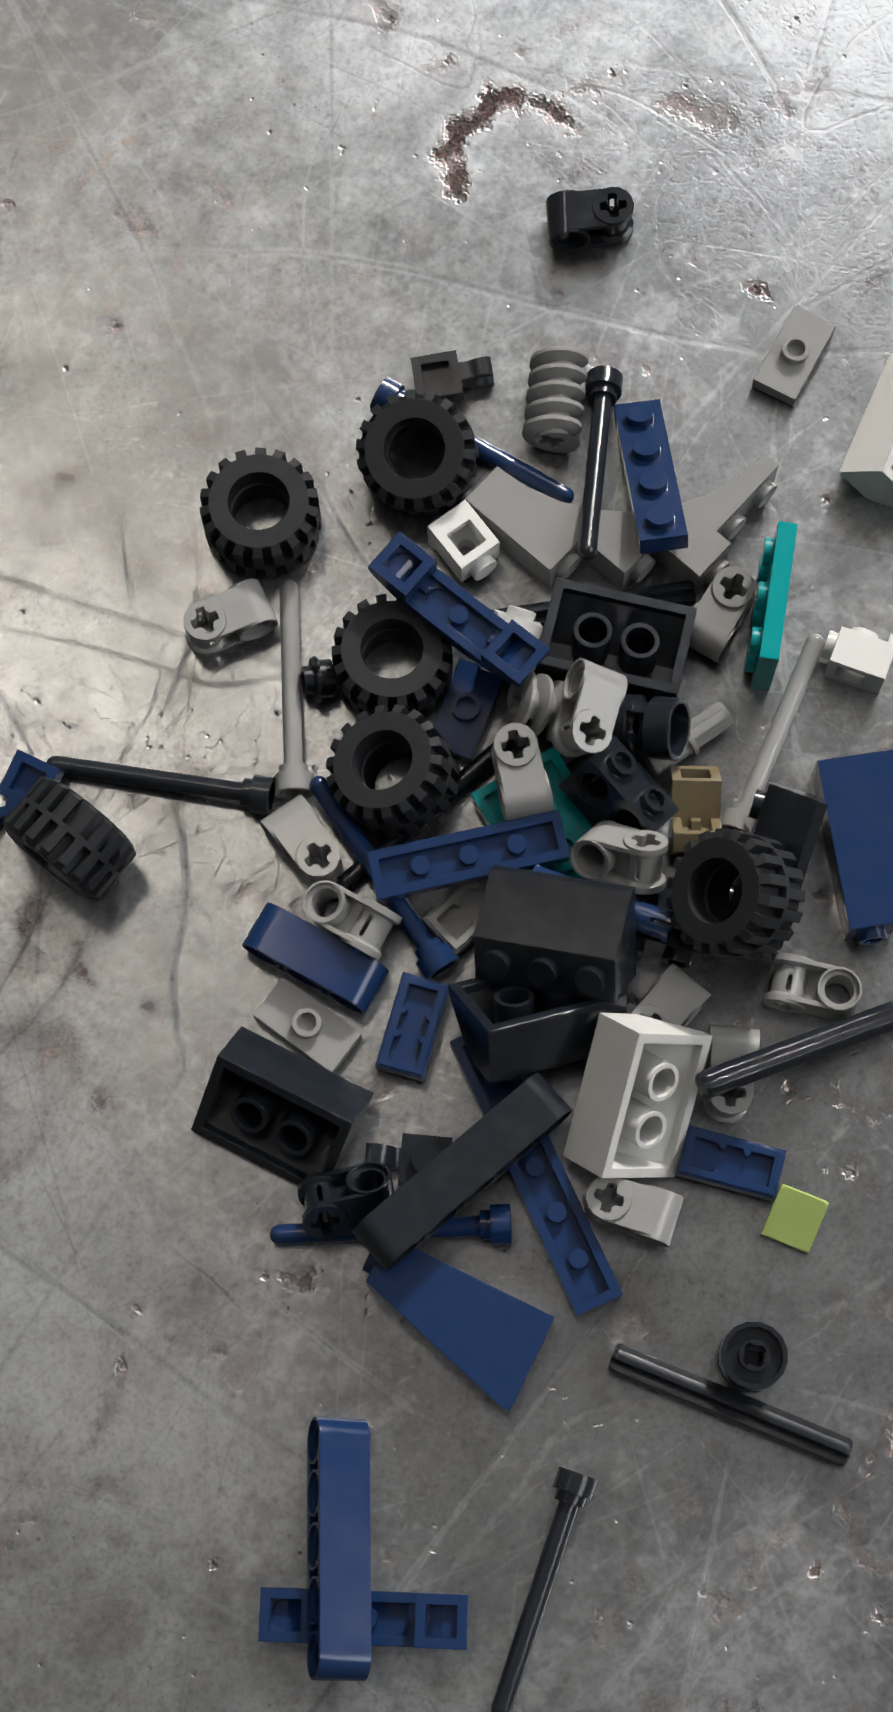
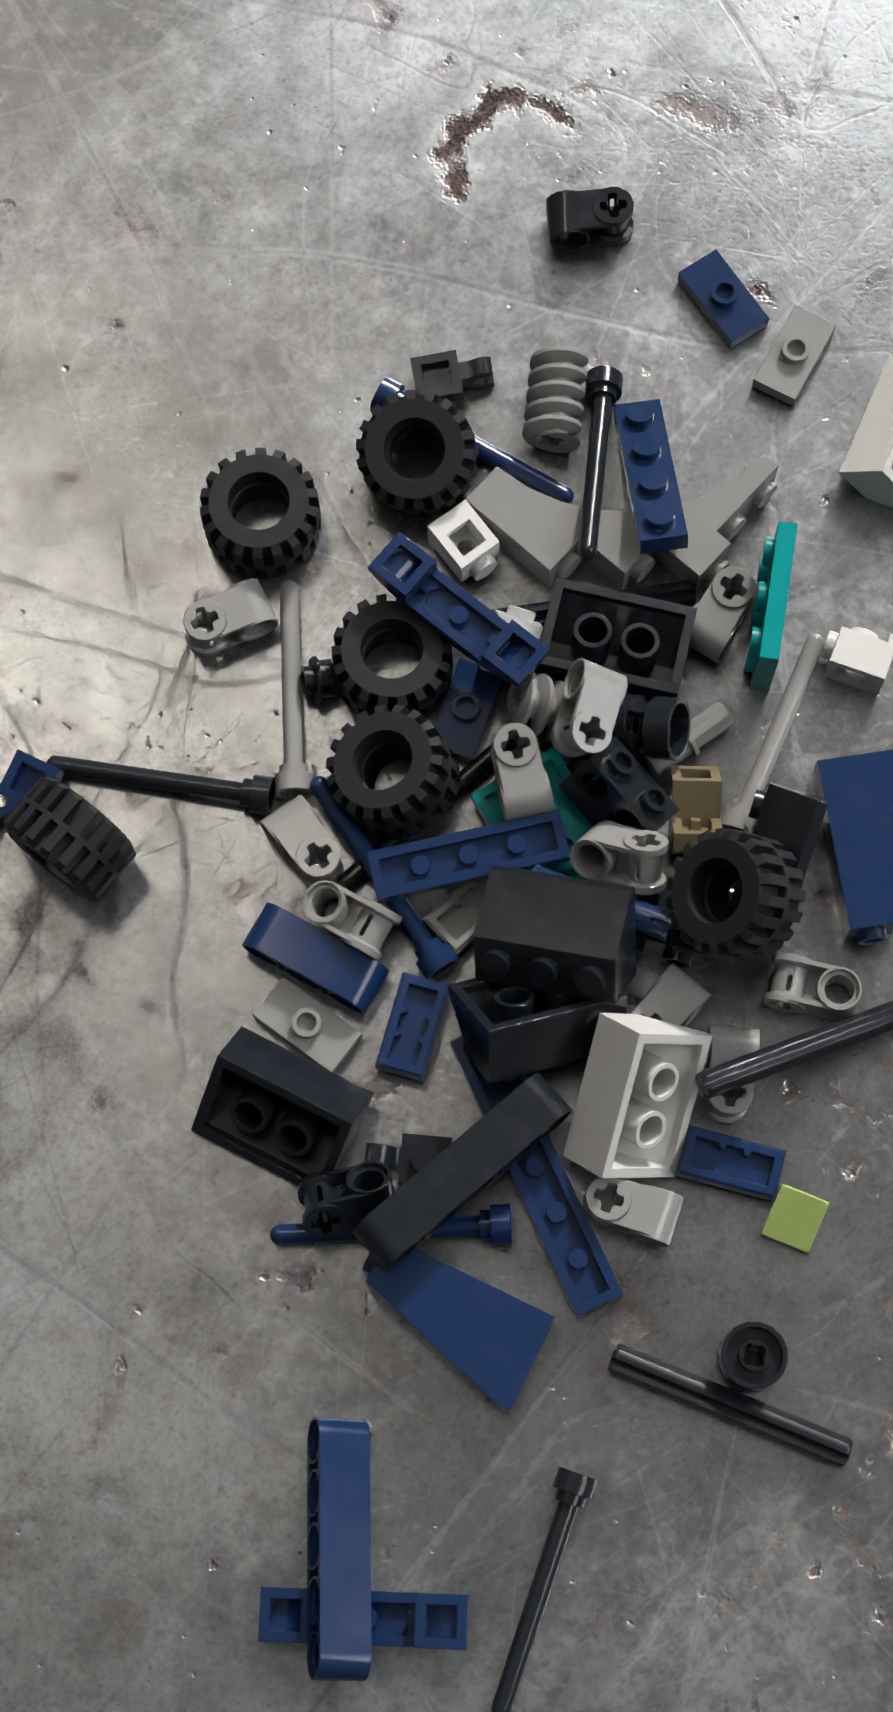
(723, 298): none -> dark blue plate

